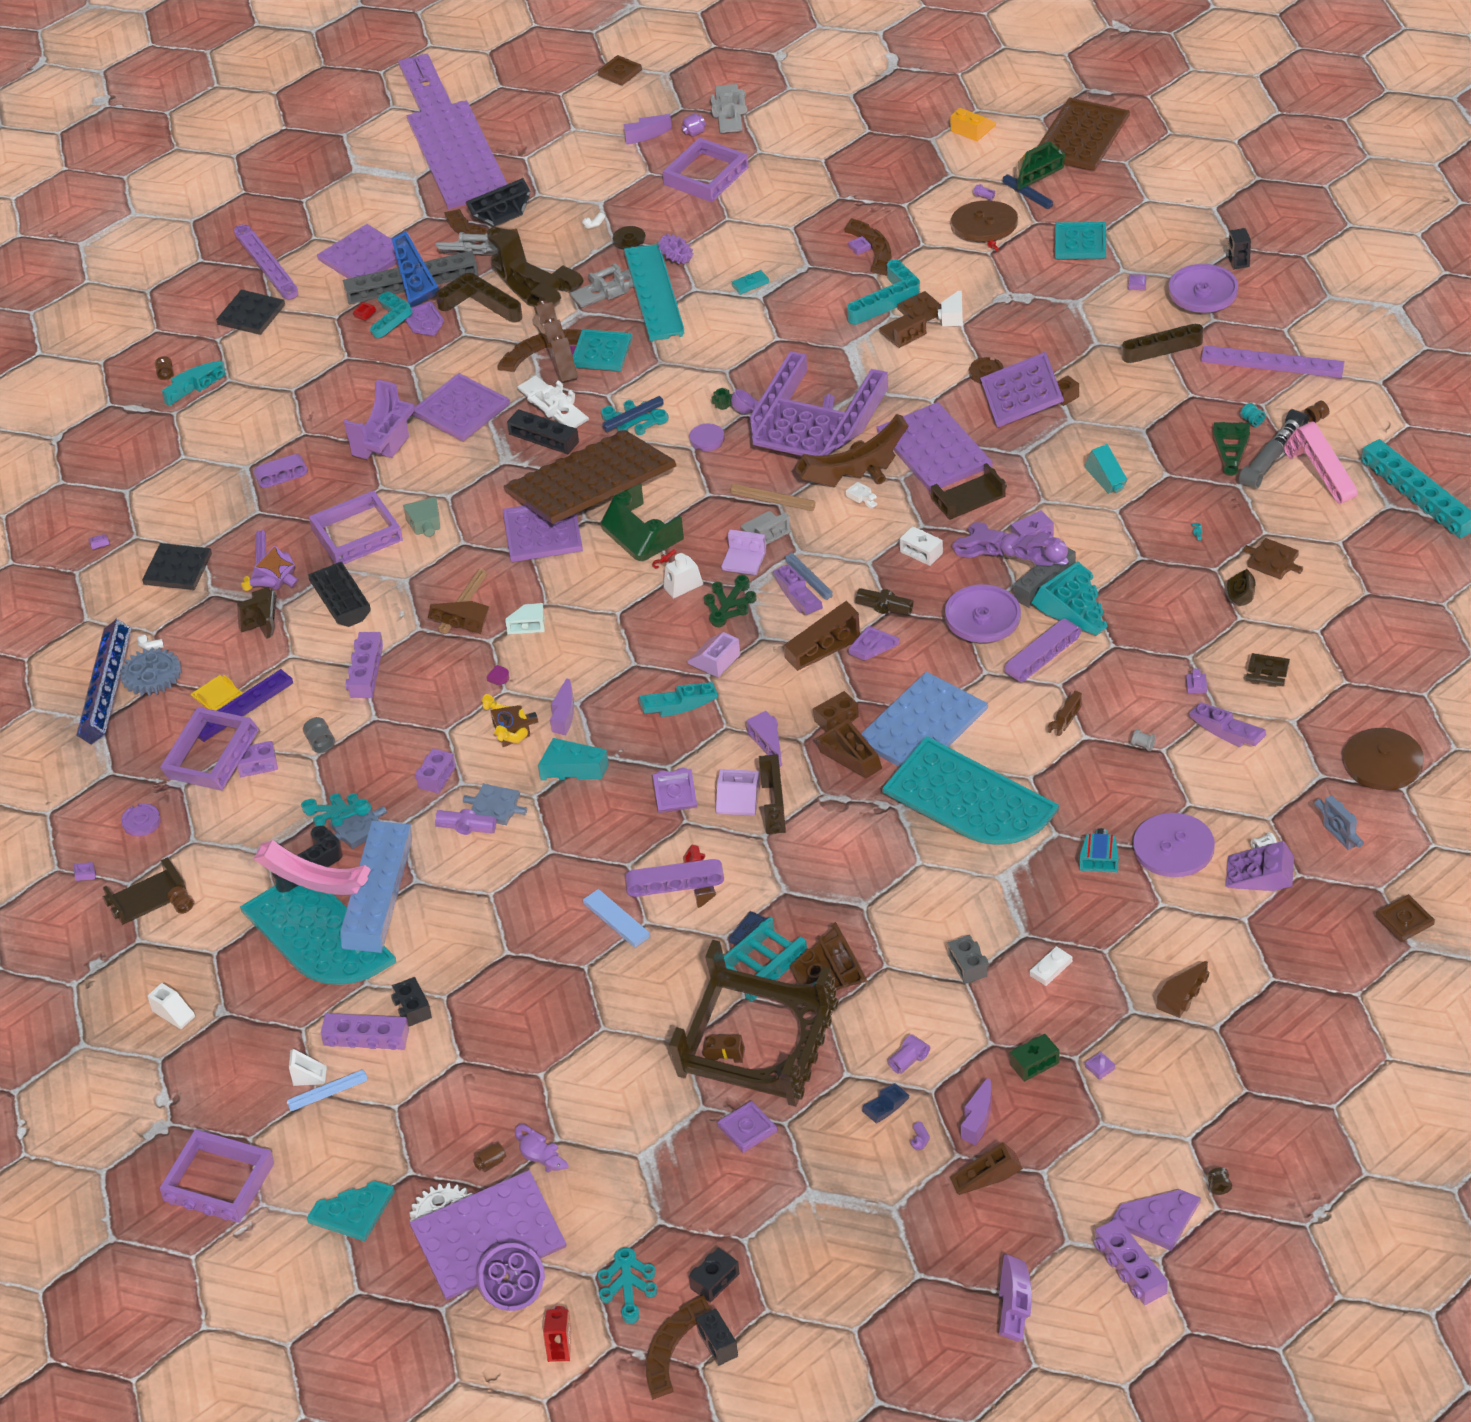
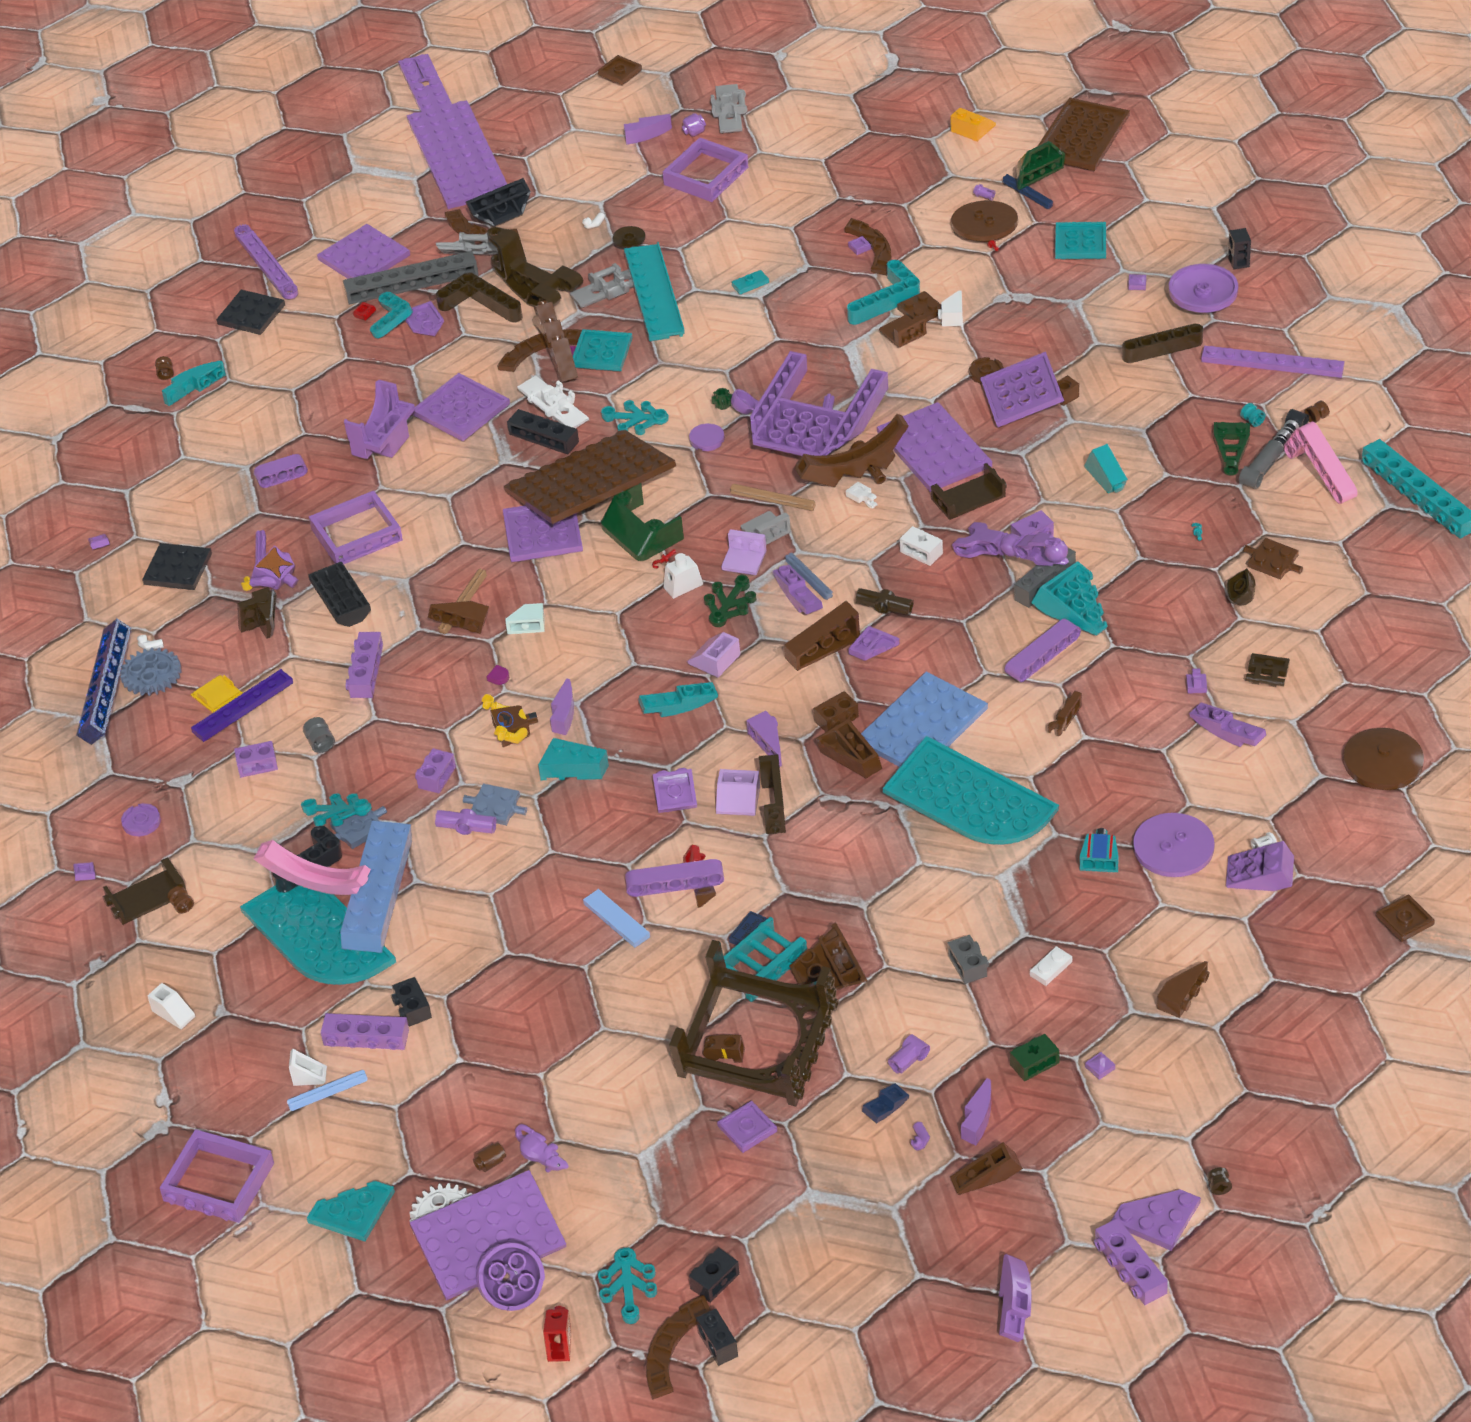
(227, 761): medium lavender window -> none
(415, 274): blue wedge -> none
(423, 516): sand green torso -> none
(632, 413): dark blue axle -> none
(675, 248): medium lavender gear -> none
(982, 613): medium lavender dish -> none
(1143, 740): light grey bush -> none
(1339, 822): sand blue plate -> none

